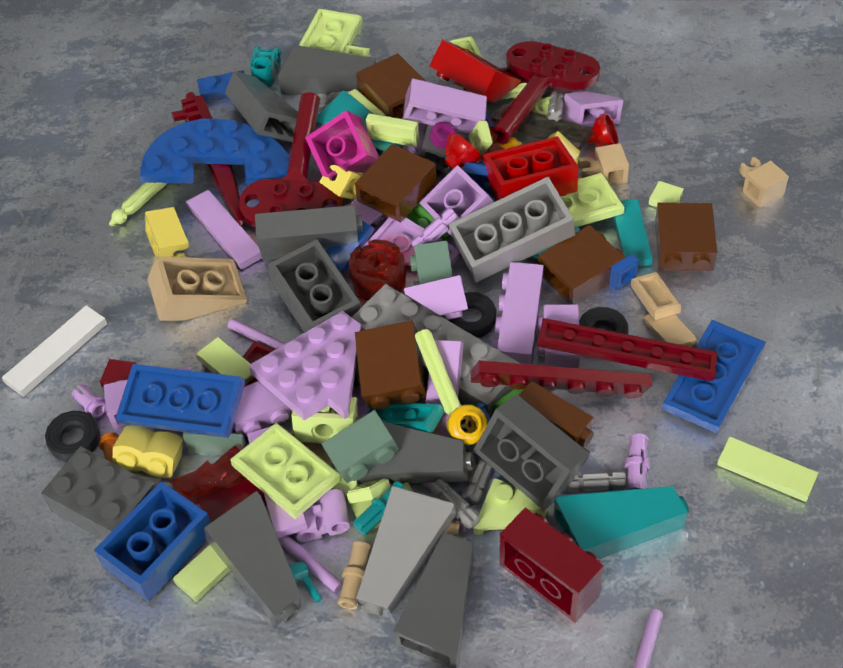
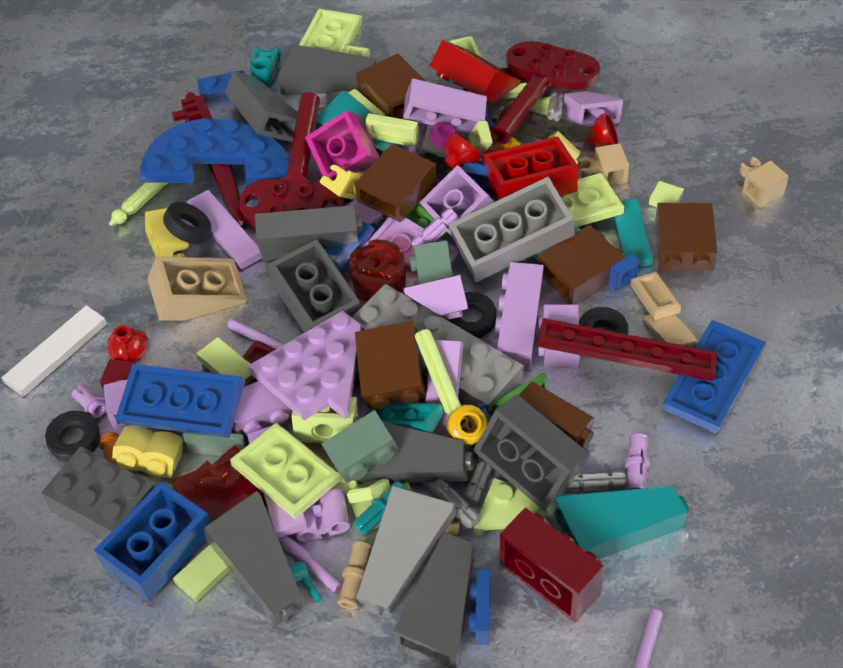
(127, 344): none -> red piece
(183, 231): none -> black tyre
(480, 620): none -> blue plate
(562, 378): dark red plate -> none
(767, 469): yellowish green tile -> none

